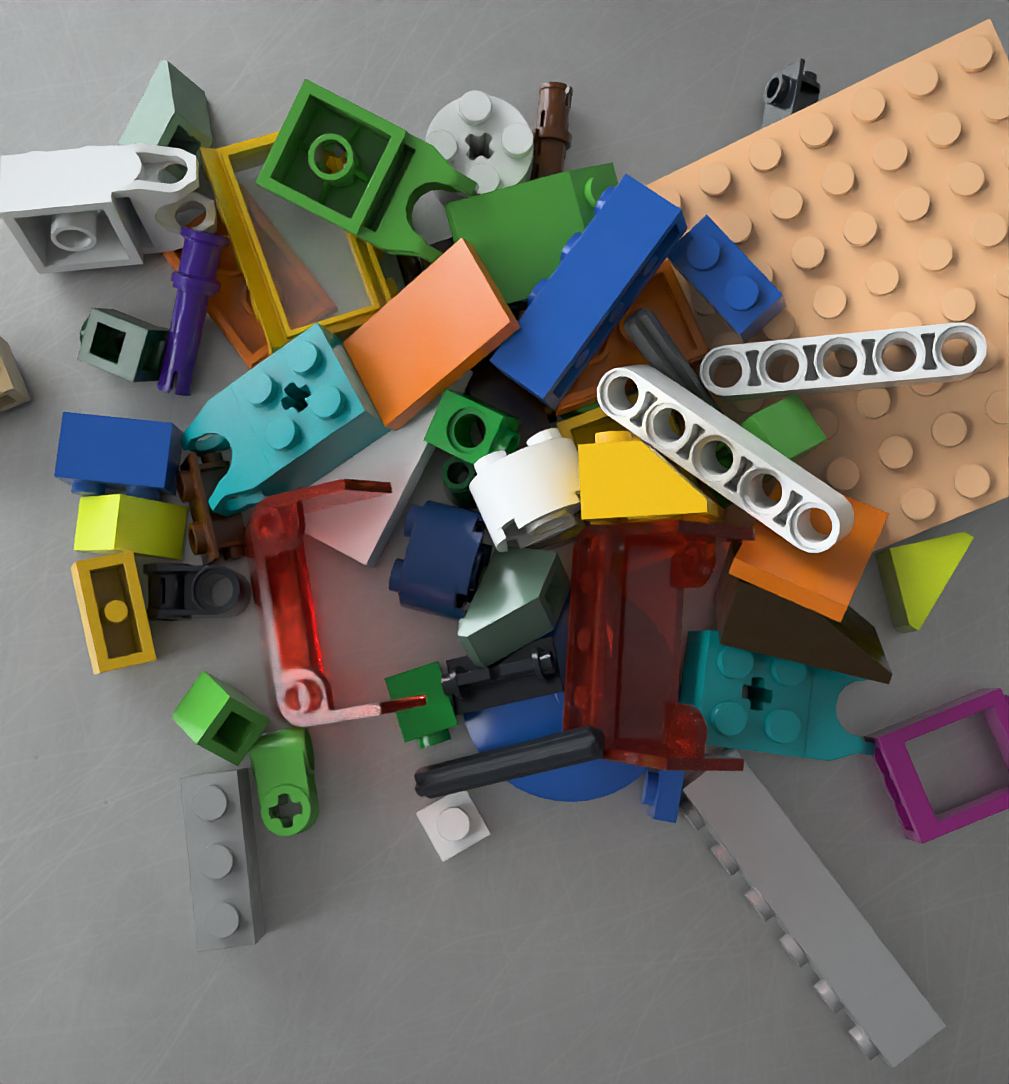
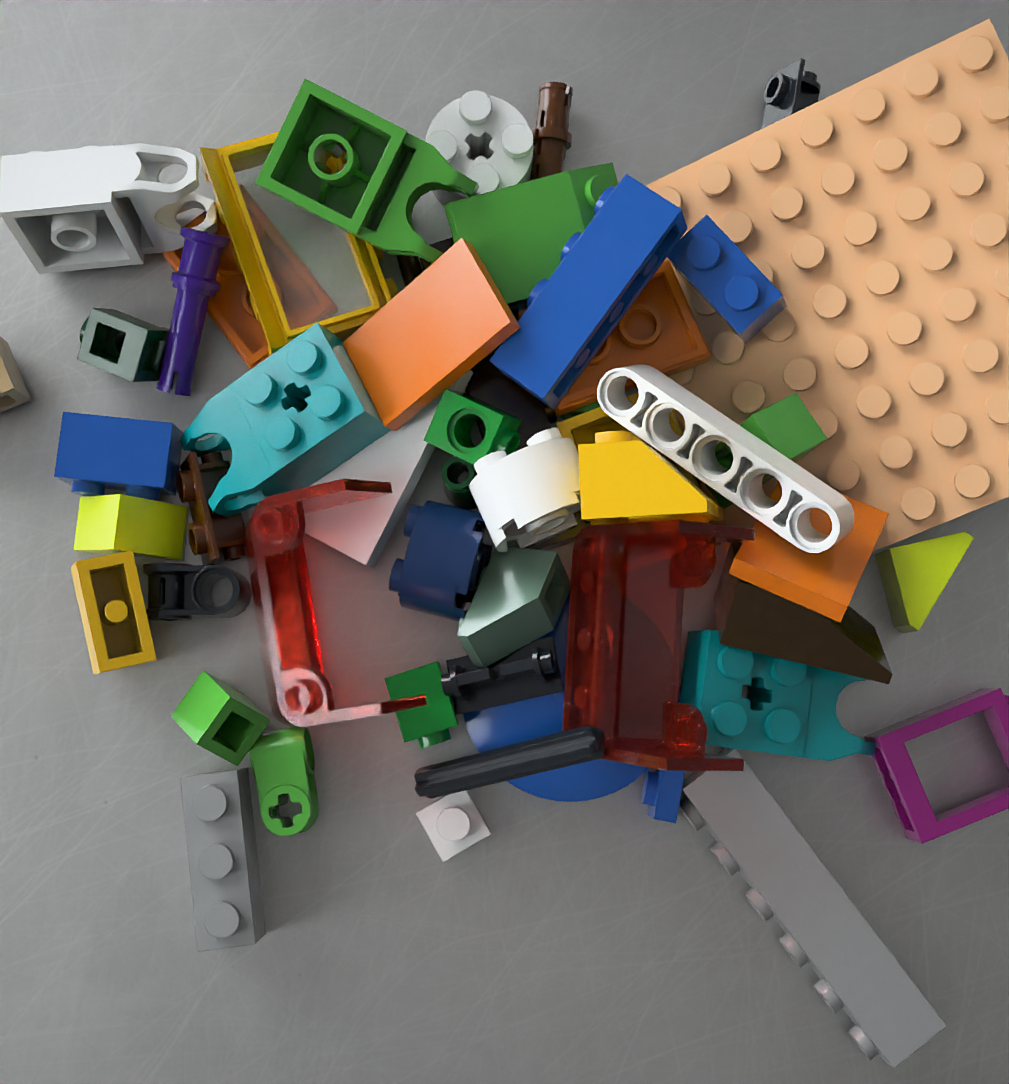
(171, 115): sand green slope -> none
(663, 353): dark grey axle -> none
(865, 346): white beam -> none

